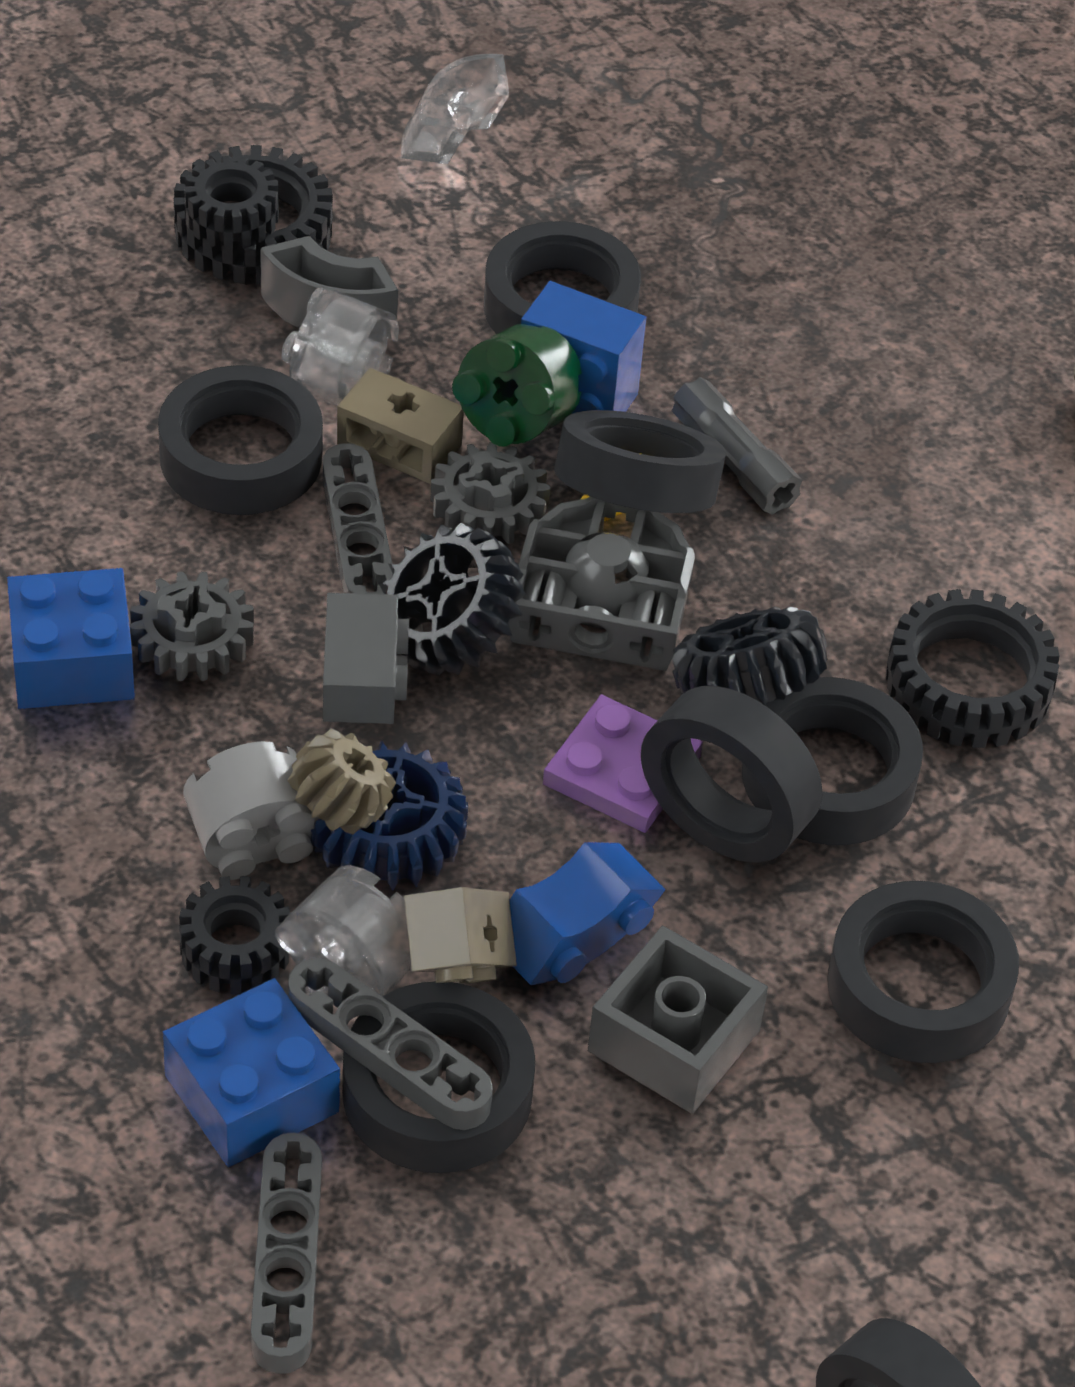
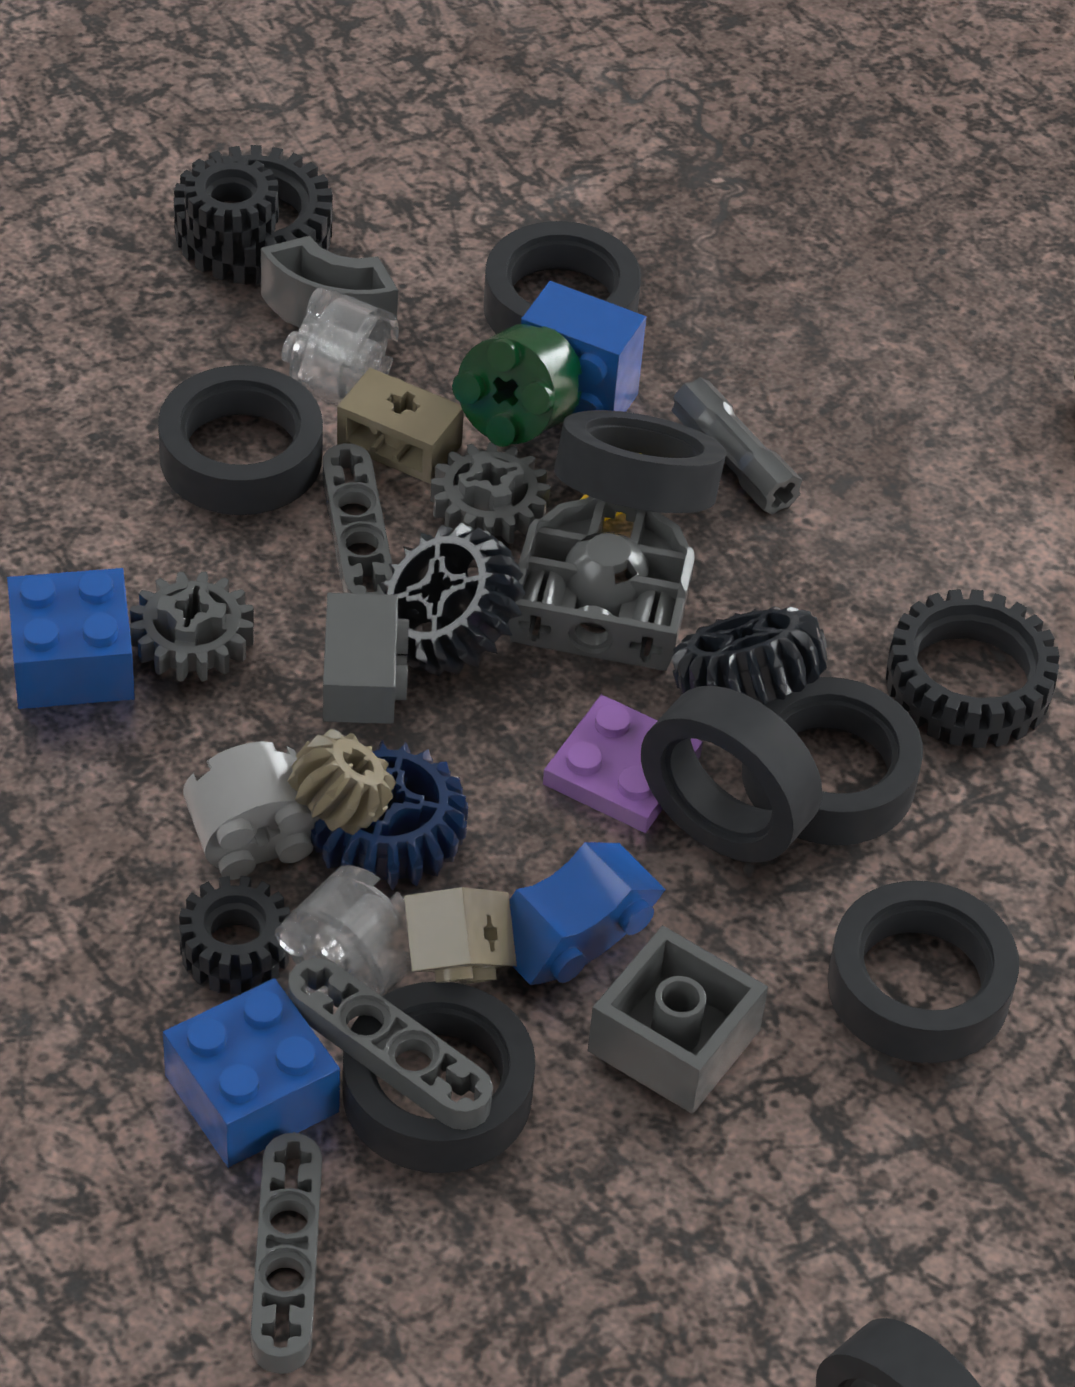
(457, 100): clear brick -> none

